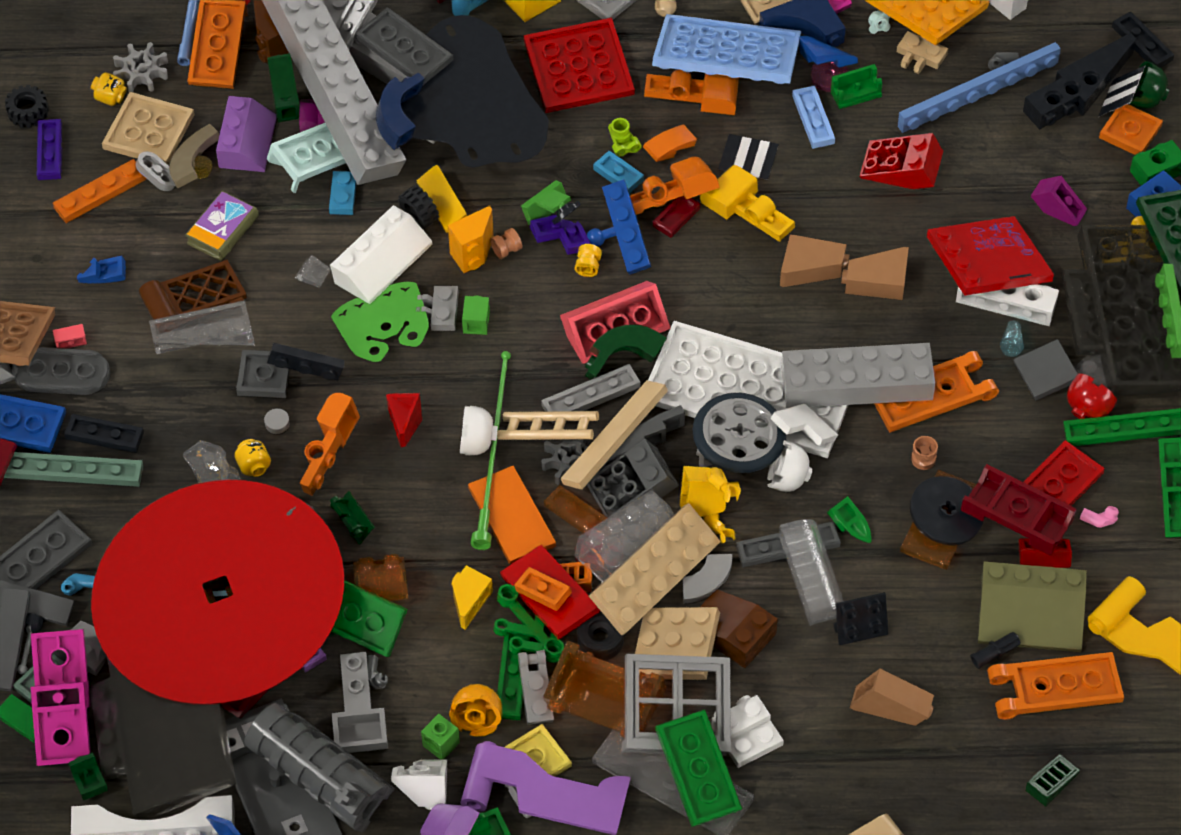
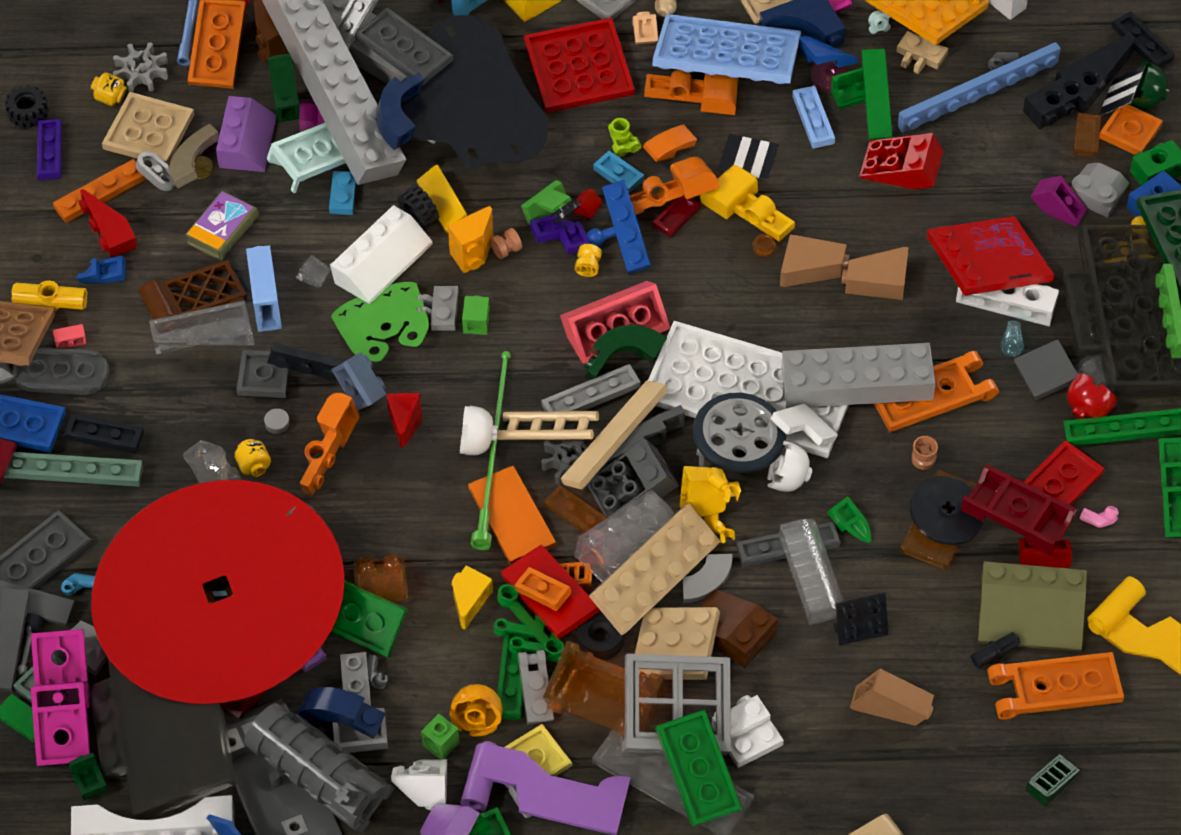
(49, 295): none -> yellow piece
(112, 227): none -> red slope
(263, 288): none -> light blue slope
(342, 707): none -> dark blue arch
(352, 516): dark green hinge -> none
(359, 380): none -> sand blue slope
(589, 203): none -> red slope
(645, 28): none -> light nougat bracket
(764, 245): none -> clear orange plate
(876, 94): none -> green tile
(1087, 134): none -> clear orange tile
(1099, 188): none -> light grey slope

